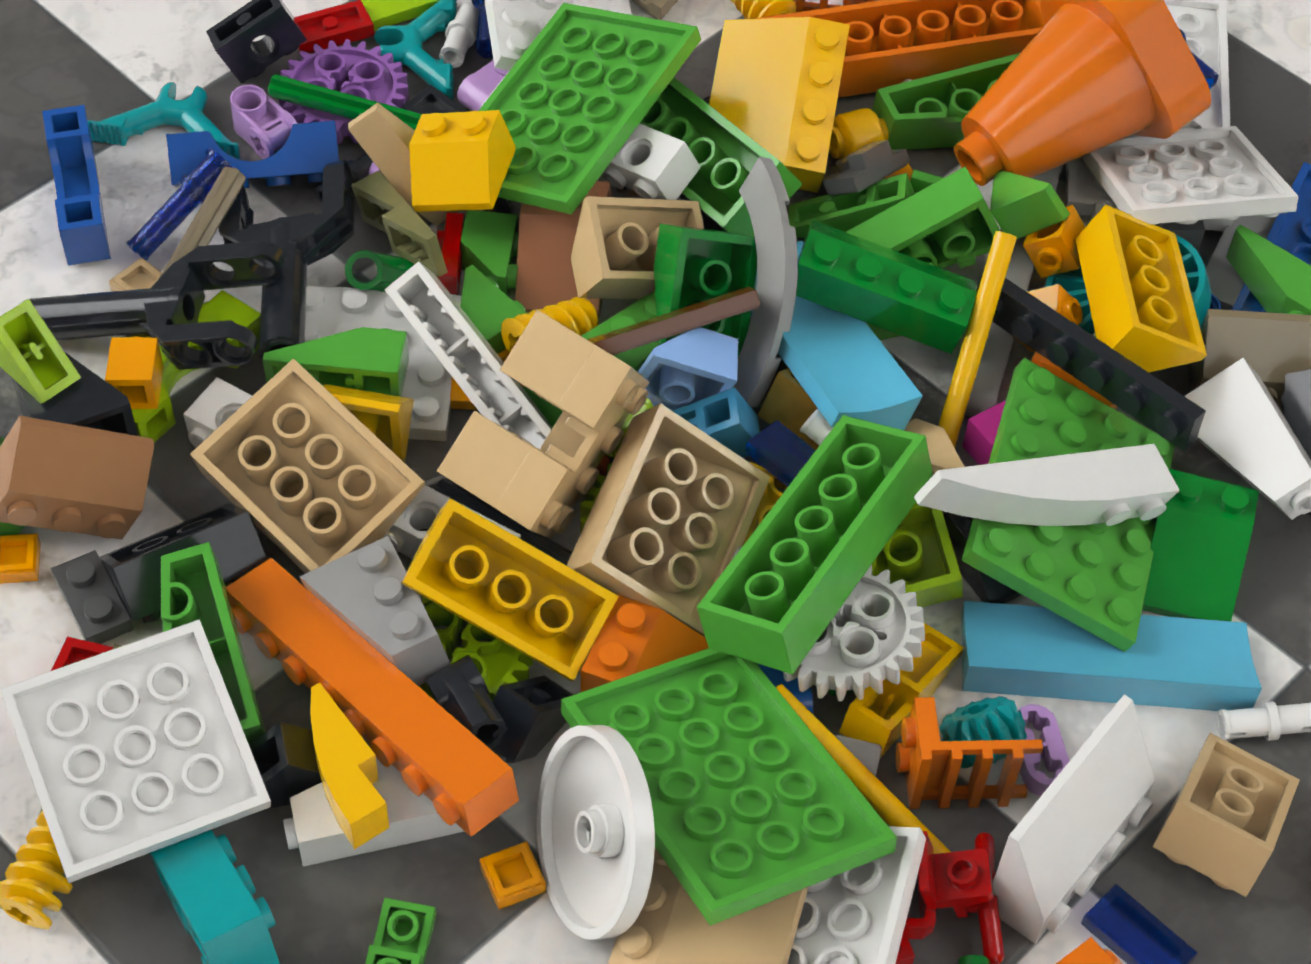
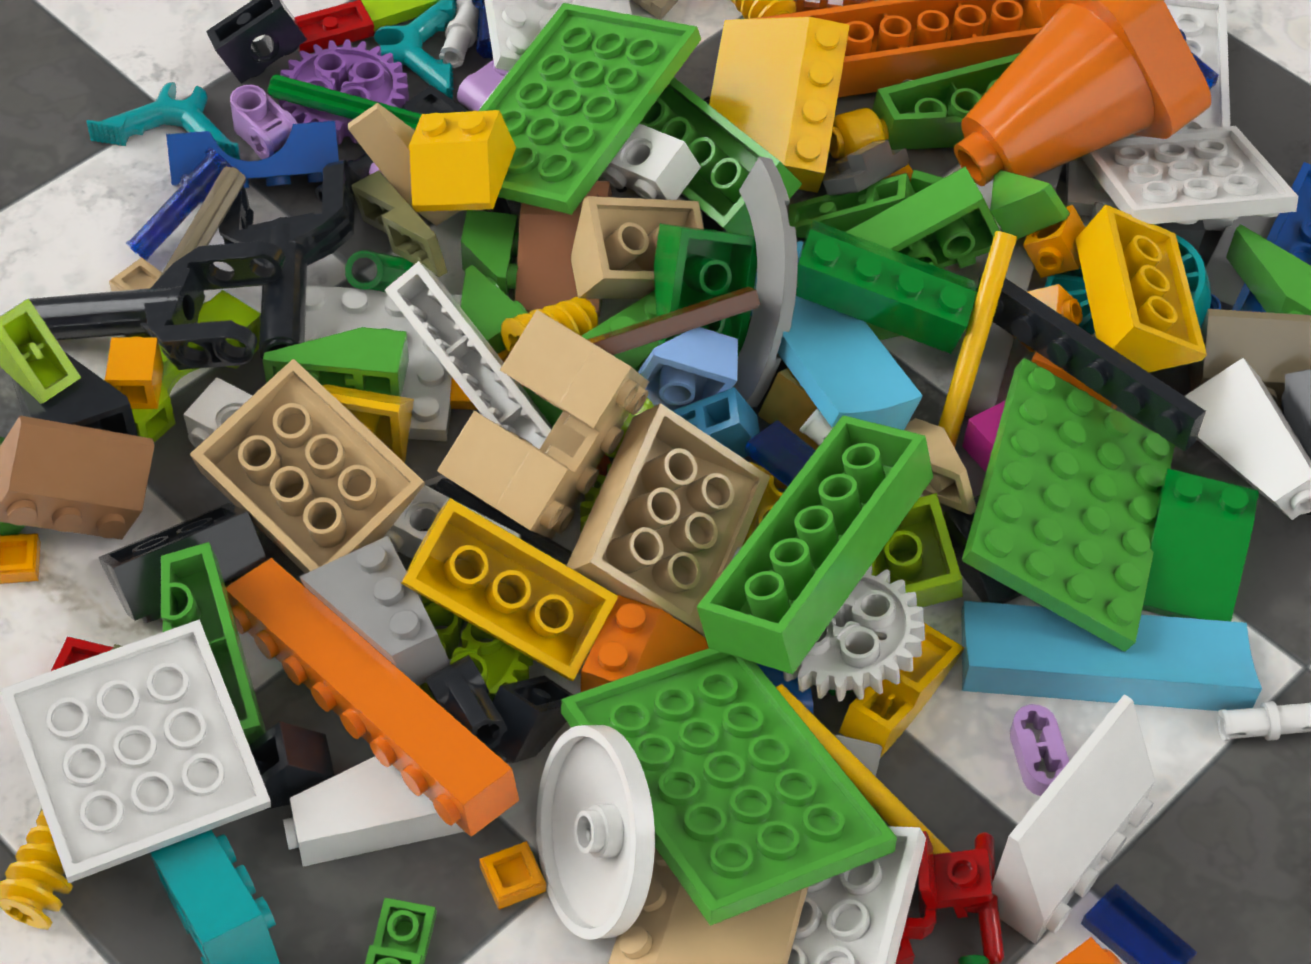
(76, 185): blue arch -> none
(92, 598): dark grey plate -> none
(346, 771): yellow slope -> none
(450, 246): red plate -> none
(934, 765): orange plate -> none
(984, 720): teal gear -> none
(1057, 489): white slope -> none
(1227, 815): tan slope -> none

